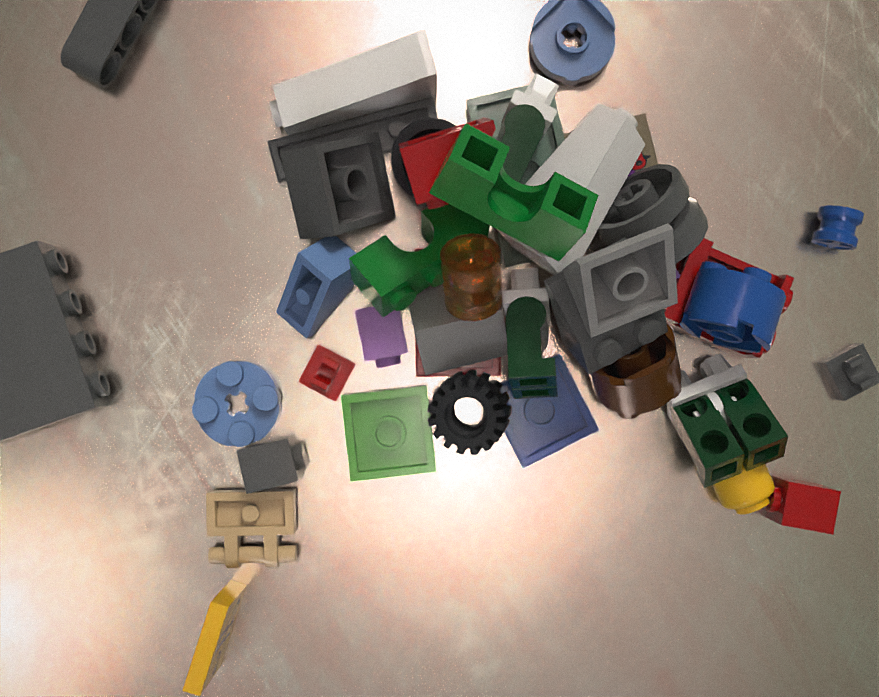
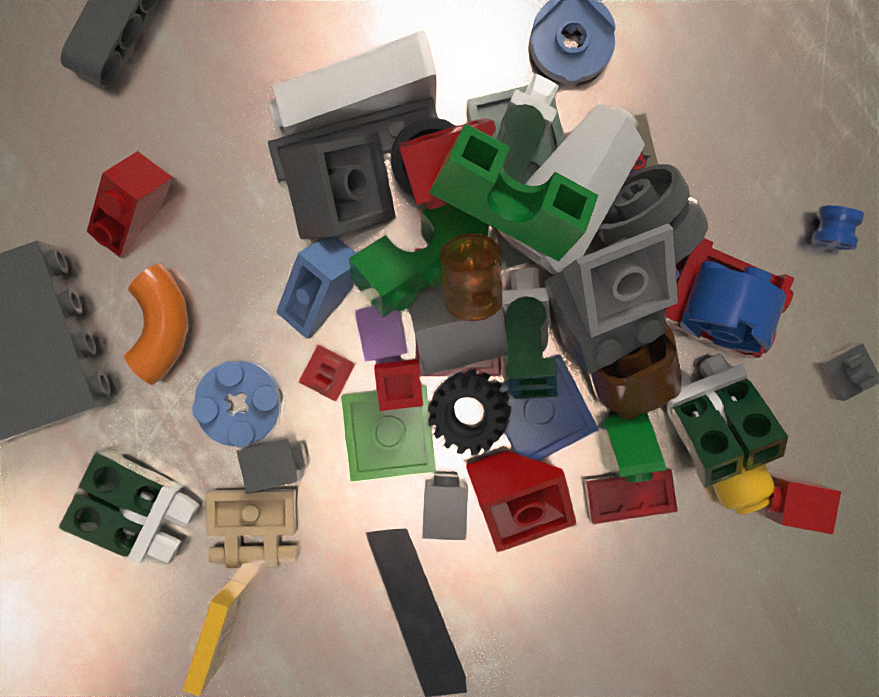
(127, 202): none -> red slope
(127, 509): none -> dark green hips
(163, 326): none -> orange cylinder
(398, 385): none -> red tile
(417, 613): none -> black sticker
(445, 508): none -> brick
(520, 498): none -> red slope
(615, 499): none -> red plate
(630, 447): none -> green slope

